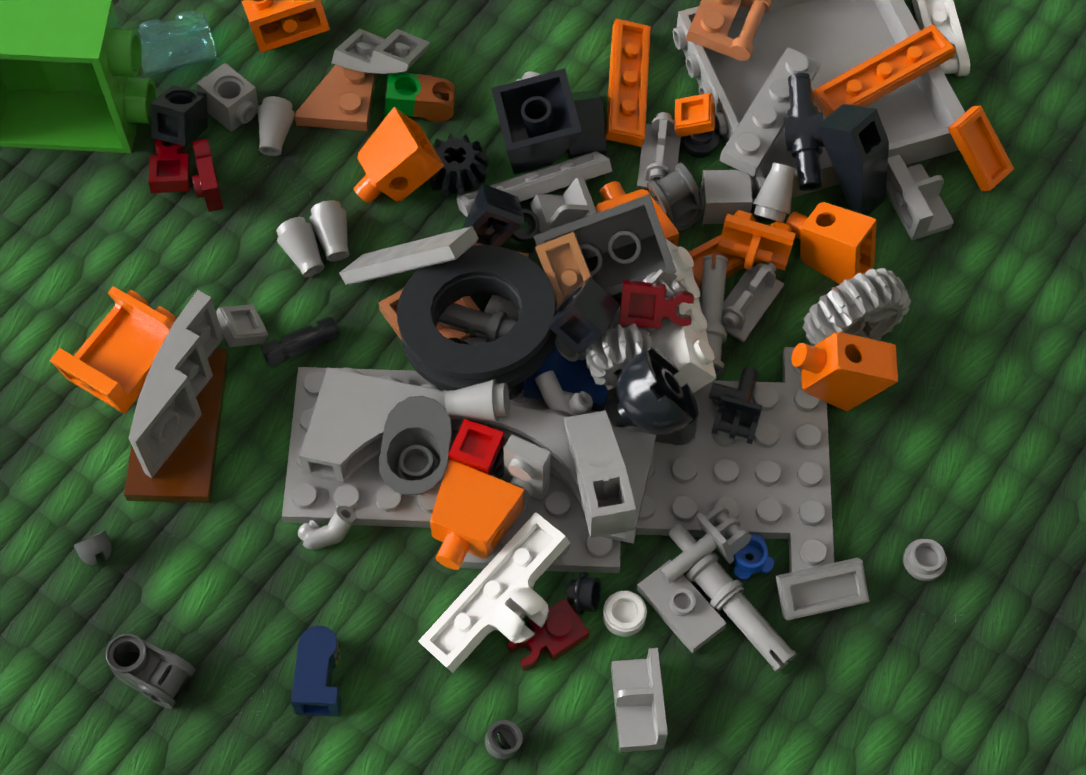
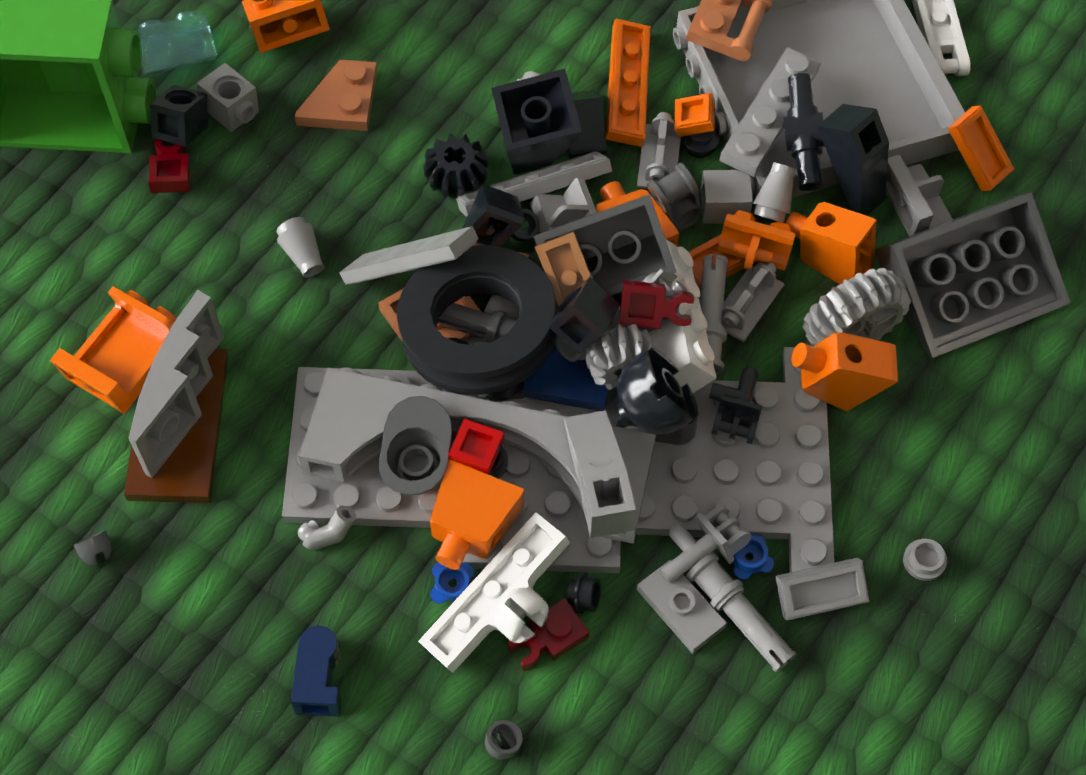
(156, 672): dark grey piece -> none
(206, 182): dark red plate -> none
(241, 325): light grey tile -> none
(274, 122): light grey cone -> none
(300, 341): black axle -> none
(330, 227): light grey cone -> none
(378, 55): light grey slope -> none
(396, 159): orange torso -> none
(420, 96): leg -> none
(442, 591): none -> blue plate
(479, 401): light grey cone -> none
(527, 467): light grey plate -> none
(565, 402): light grey arm -> none
(624, 613): white tile -> none
(639, 703): light grey panel -> none
(885, 71): orange tile -> none
(976, 274): none -> dark grey slope

